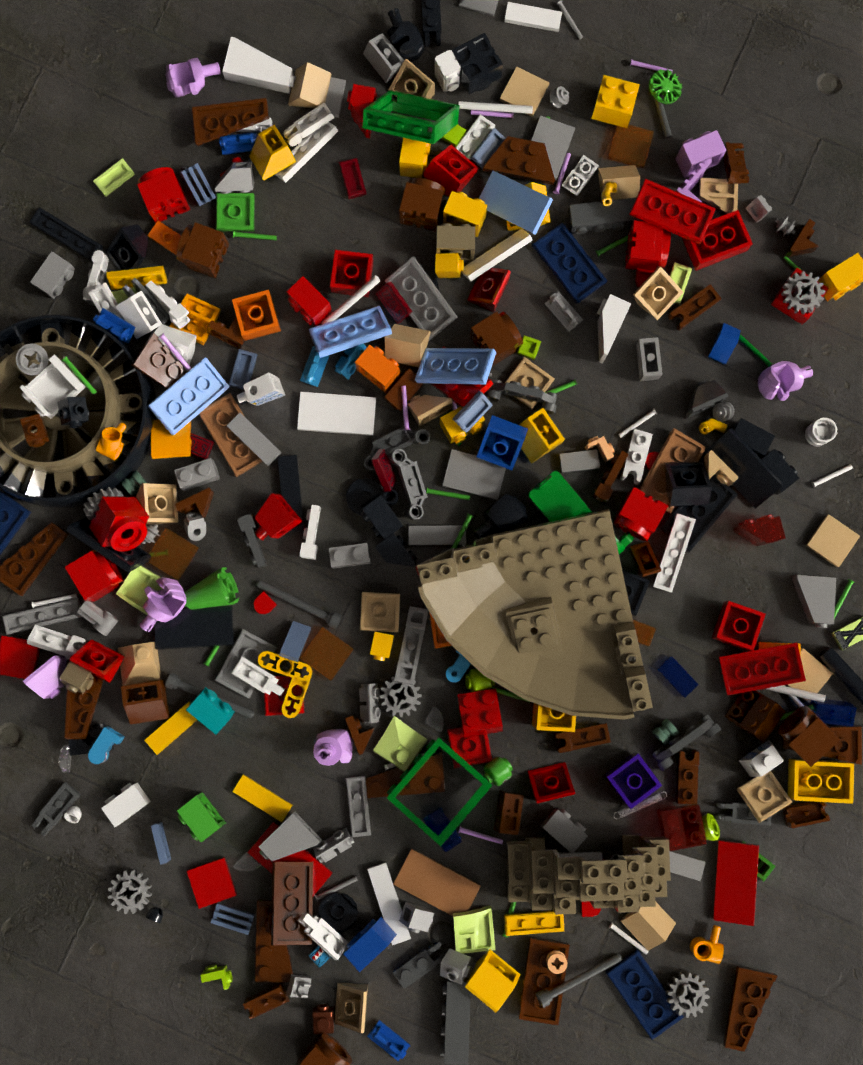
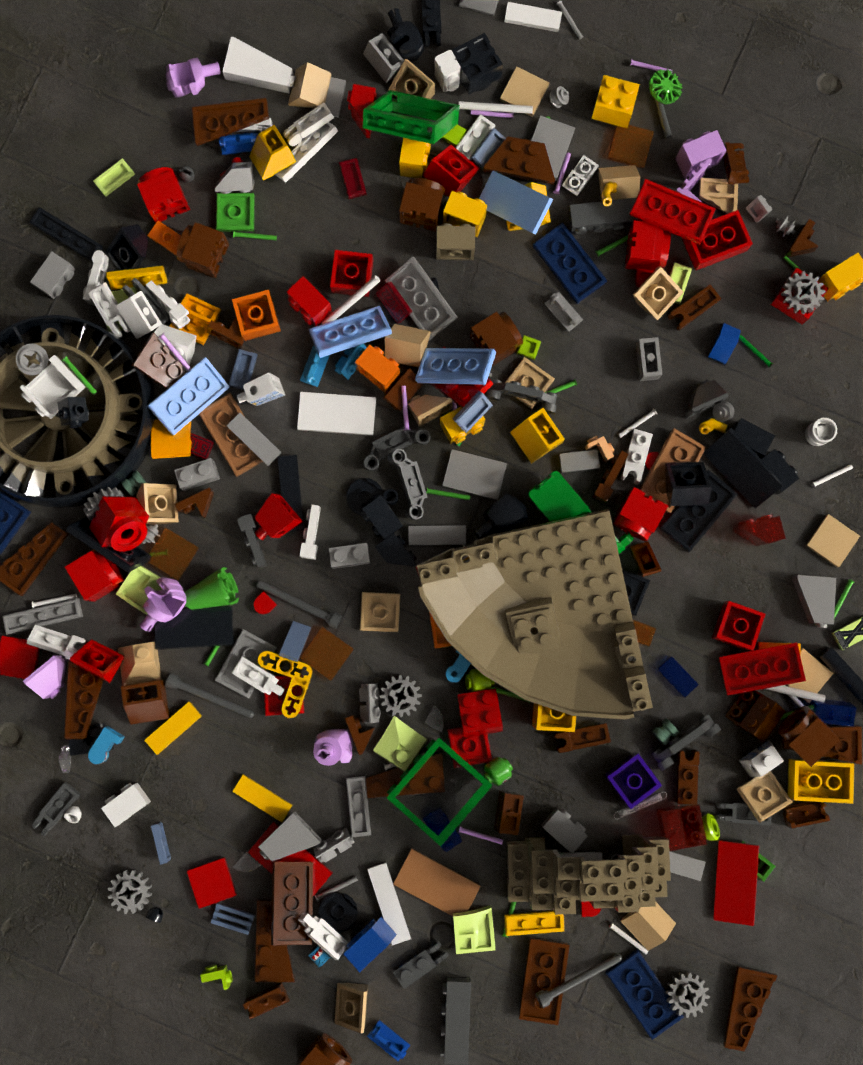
(32, 423): reddish brown brick -> none
(76, 678): dark tan brick -> none
(101, 620): light grey piece -> none
(110, 442): light orange piece -> none
(115, 325): blue hinge -> none
(195, 526): light grey piece -> none
(200, 817): bright green brick -> none
(206, 199): sand blue tile -> none
(210, 710): teal brick -> none
(299, 986): light grey tile -> none
(323, 1019): copper bracket -> none
(381, 646): yellow brick -> none
(384, 470): dark red tile -> none
(411, 645): light grey slope -> none
(416, 917): light grey brick -> none
(448, 265): yellow brick -> none
(455, 966): light grey brick -> none
(462, 531): bright green piece -> none
(489, 288): red slope -> none
(492, 980): yellow slope -> none
(496, 254): tile -> none
(502, 442): blue brick -> none
(551, 782): red slope -> none
(556, 957): light nougat wheel -> none
(612, 313): white slope -> none
(674, 552): white plate -> none
(713, 951): light orange piece -> none
(716, 466): tan slope -> none
(782, 379): lavender piece -> none

